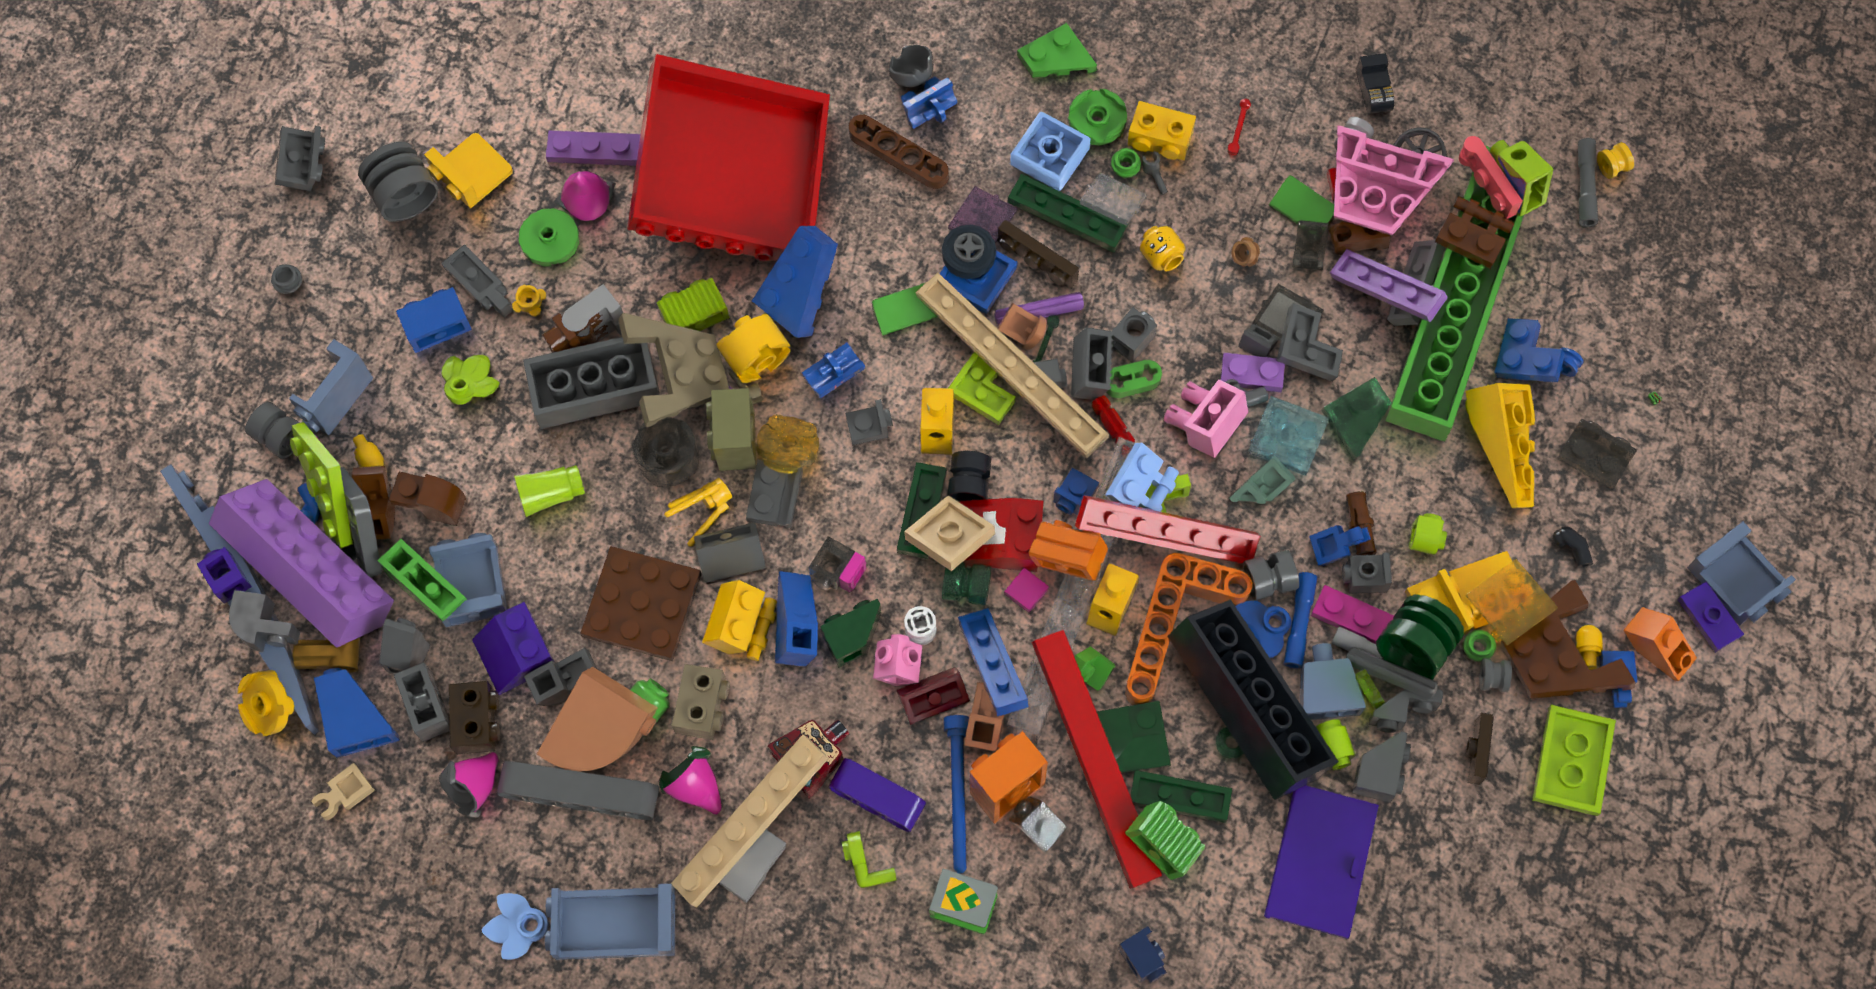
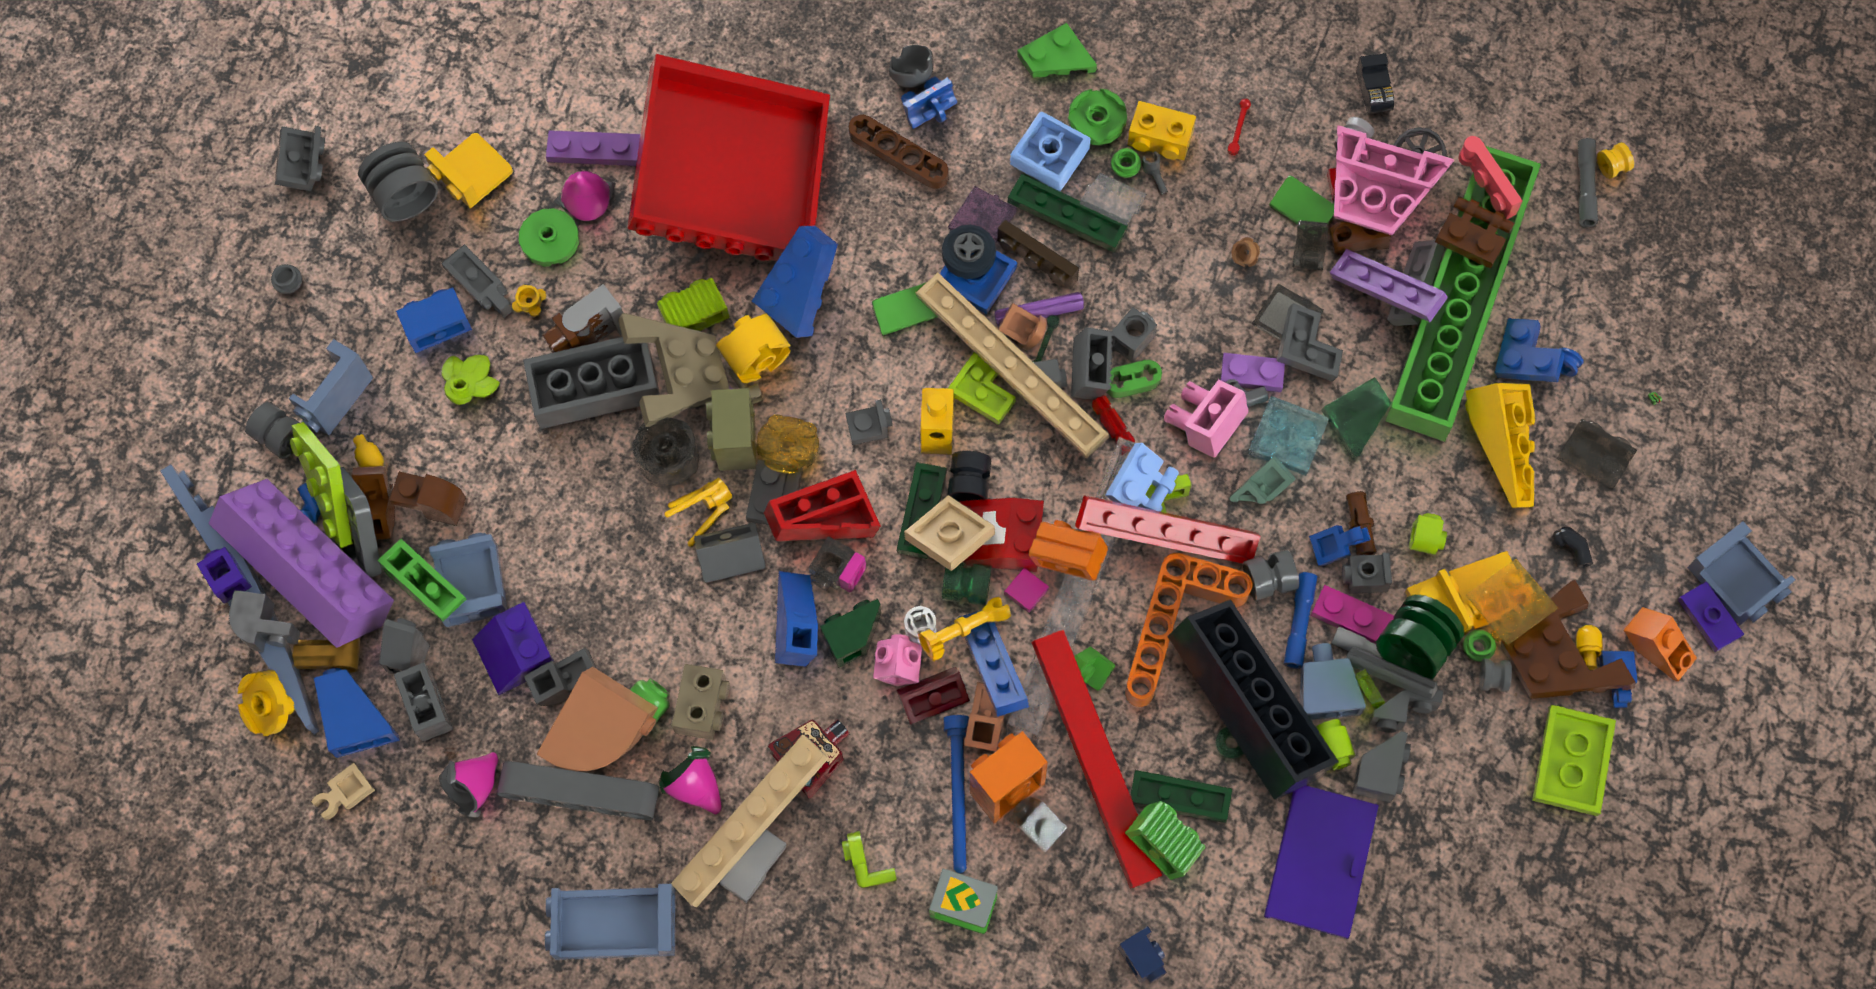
(472, 717): dark brown brick -> none
(511, 926): light blue plate -> none
(548, 488): lime plant -> none
(641, 603): reddish brown plate -> none
(735, 618): yellow brick -> none
(822, 510): none -> red wedge
(833, 370): blue hips -> none
(877, 795): dark purple beam -> none
(933, 642): none -> yellow piece
(1071, 492): blue bracket -> none
(1113, 597): yellow torso -> none
(1136, 736): dark green plate -> none
(1162, 248): yellow head -> none
(1257, 341): dark grey slope -> none
(1258, 617): blue plate -> none
(1479, 748): dark brown plate -> none
(1525, 171): lime torso -> none

